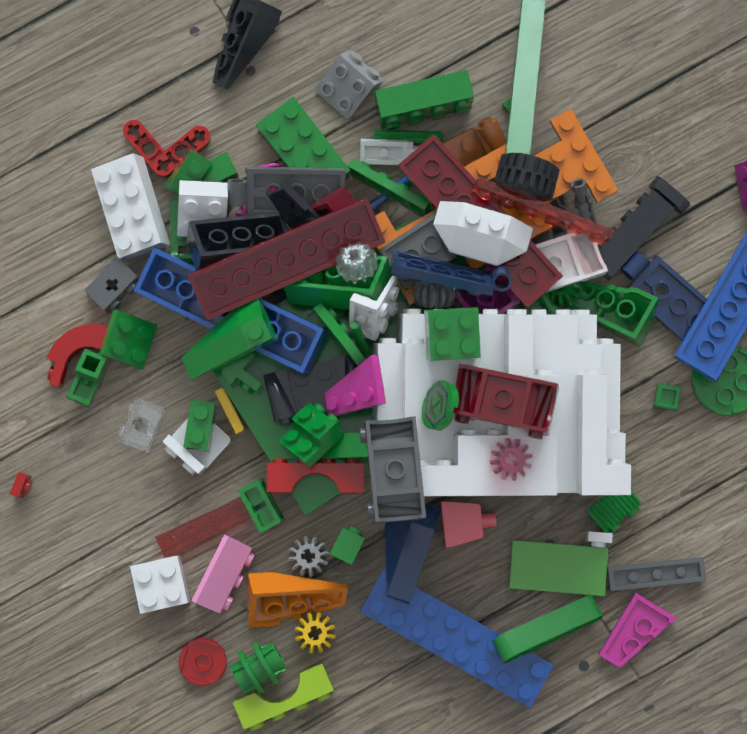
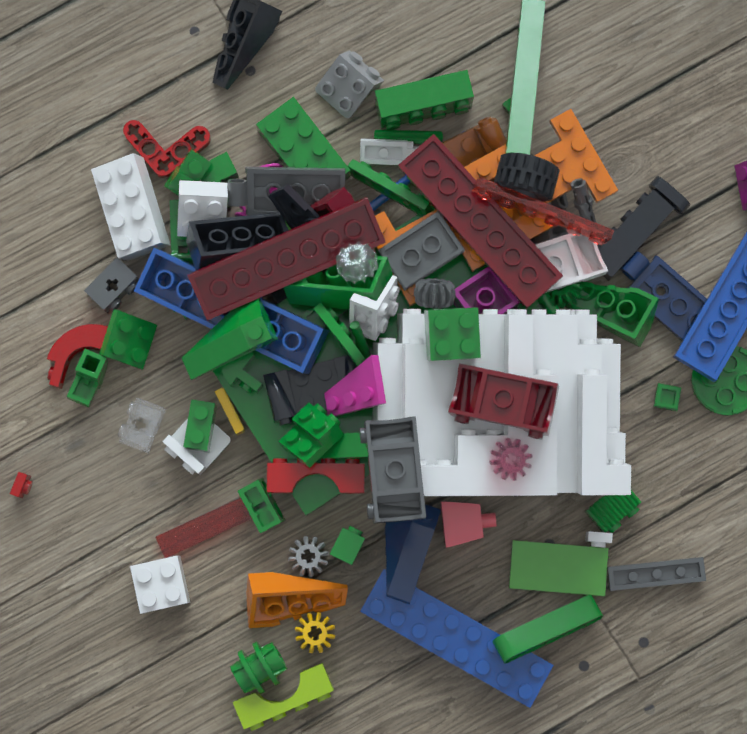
(202, 661): red tile -> none
(223, 574): bright pink slope -> none
(439, 405): green tile -> none
(449, 274): dark blue hinge -> none
(481, 233): white wedge -> none
(634, 629): dark pink wing -> none

